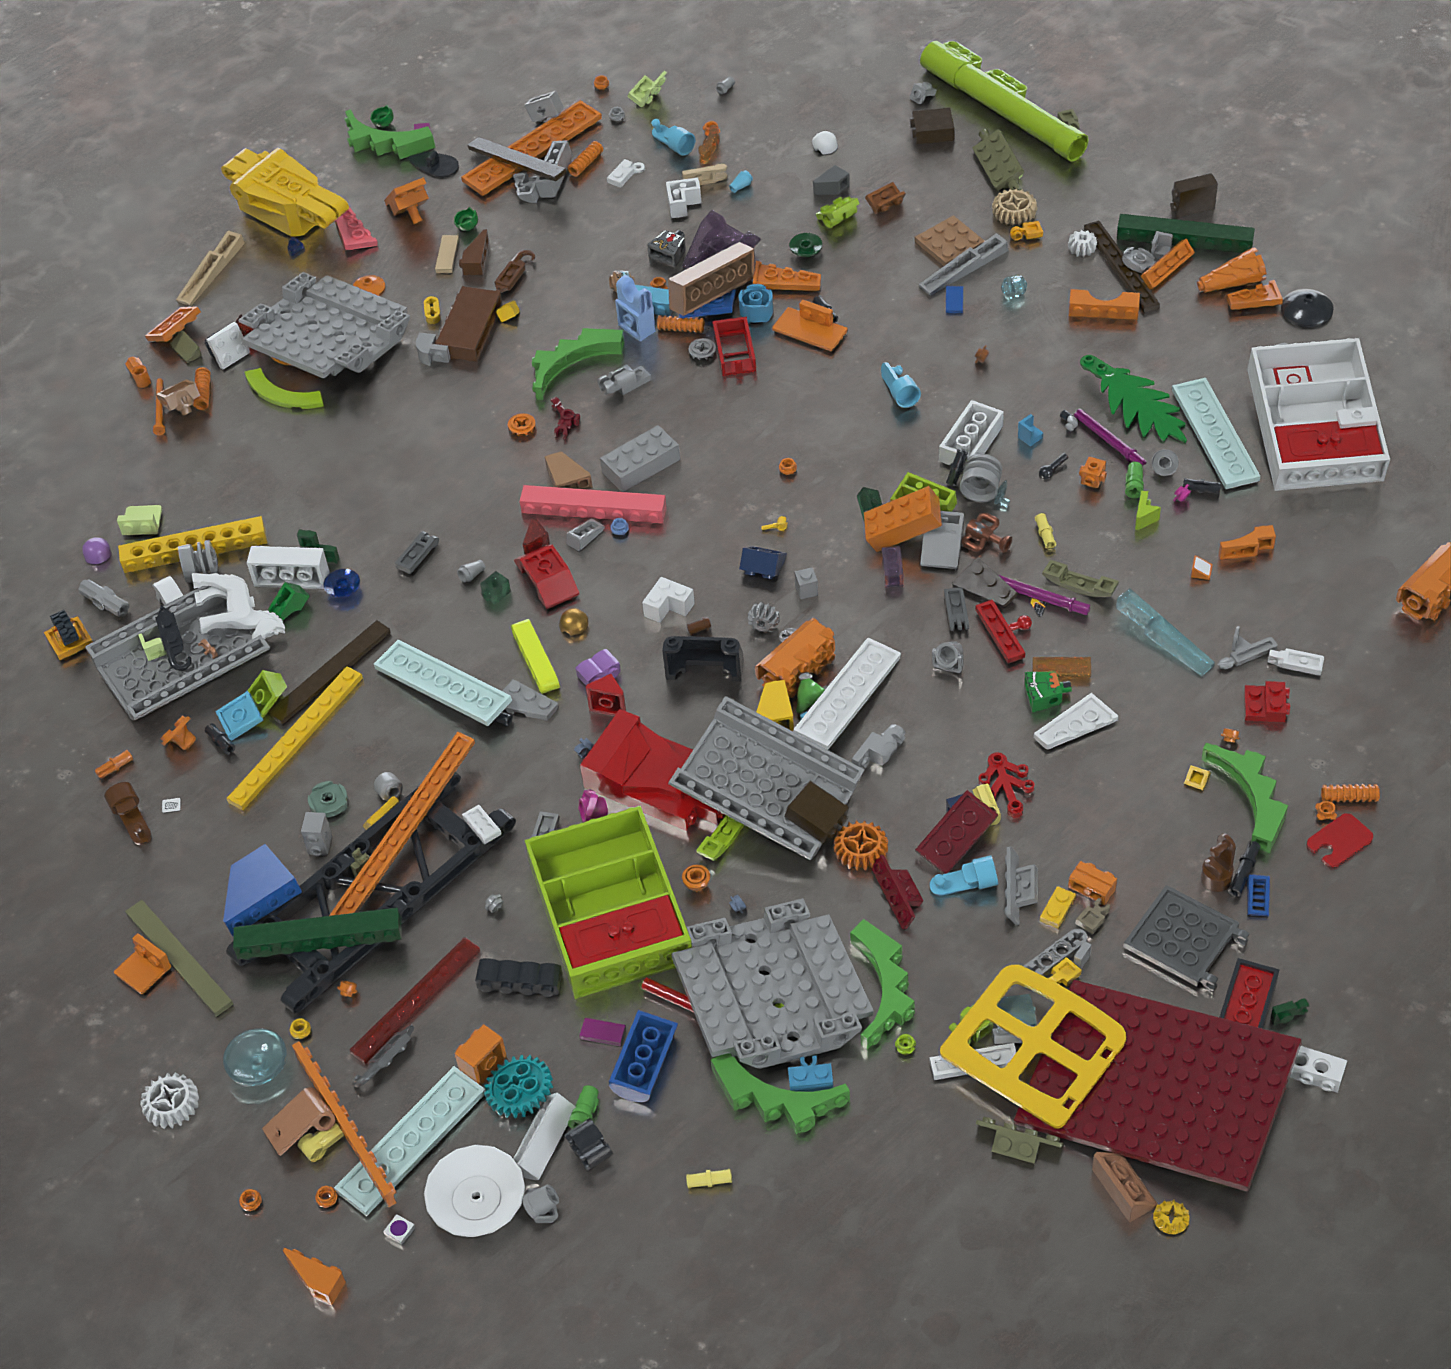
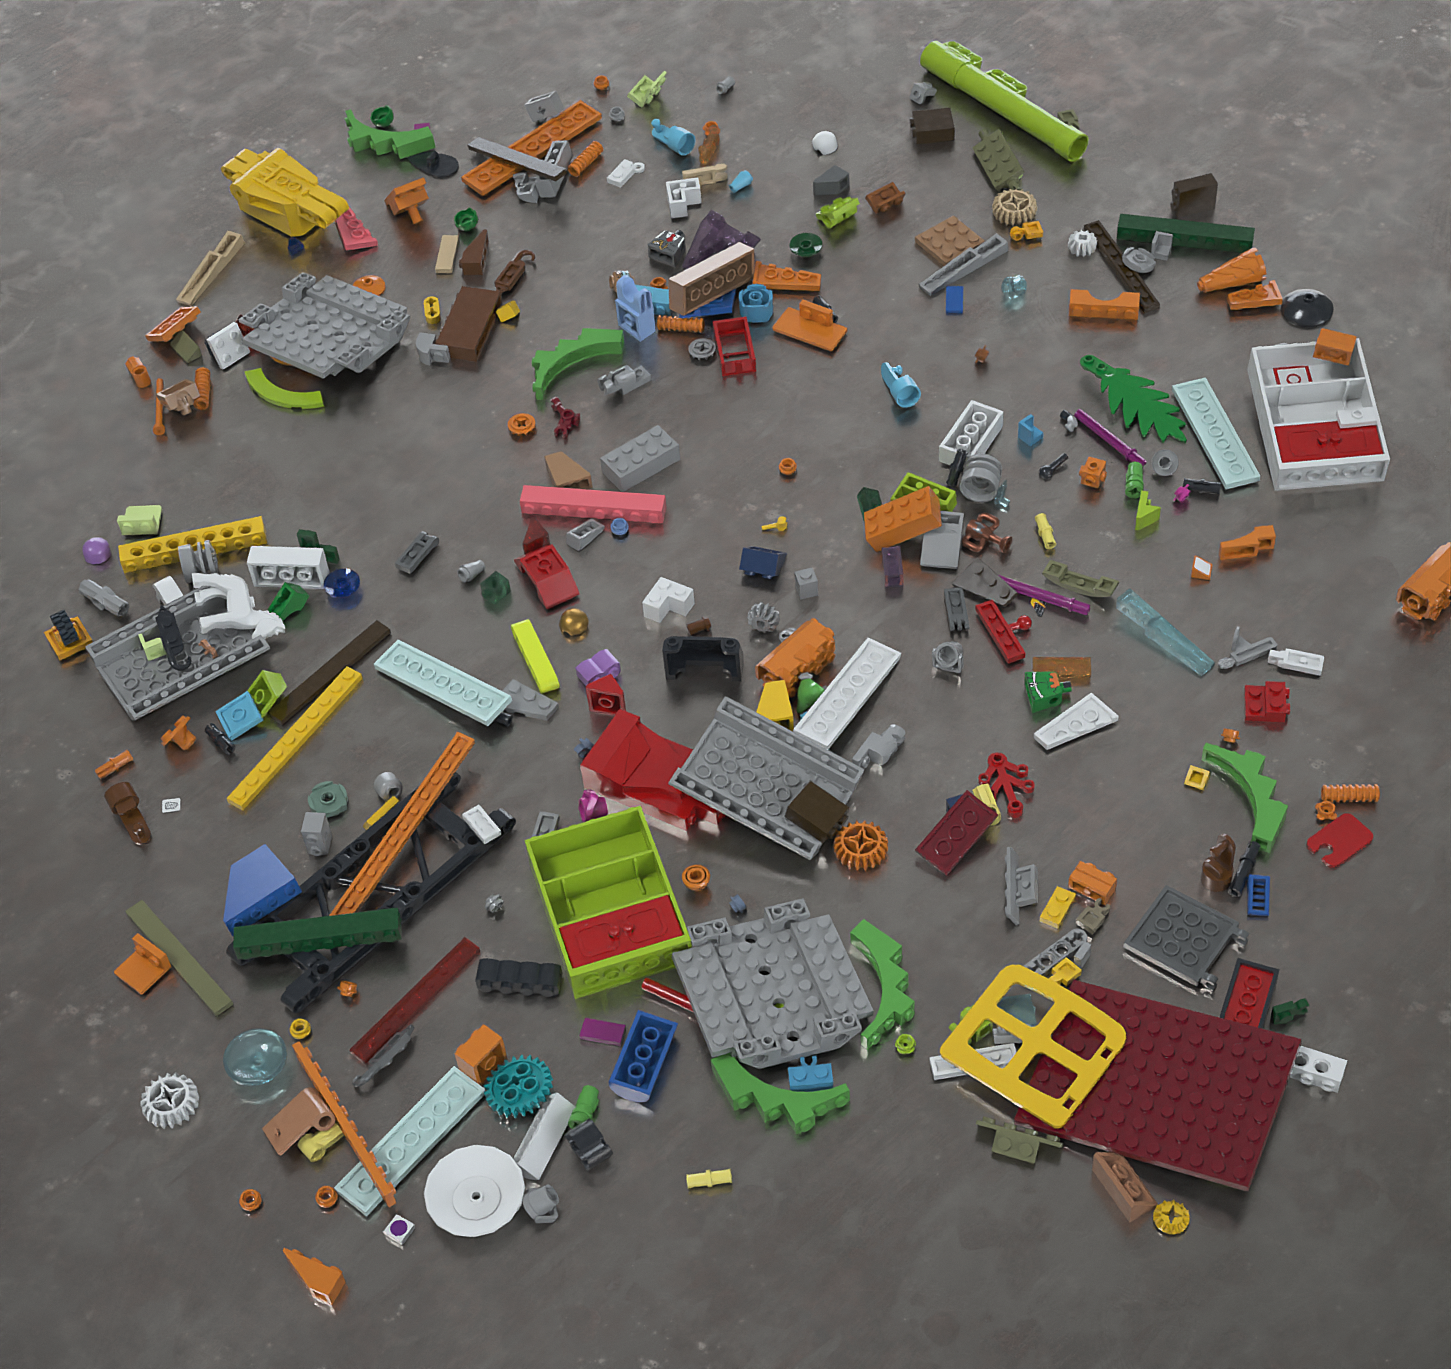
(360, 861): olive plate -> none
(721, 839): lime slope -> none
(898, 889): dark red bracket -> none
(978, 873): medium azure piece -> none
(1167, 264): orange plate -> none
(1334, 346): none -> orange bracket

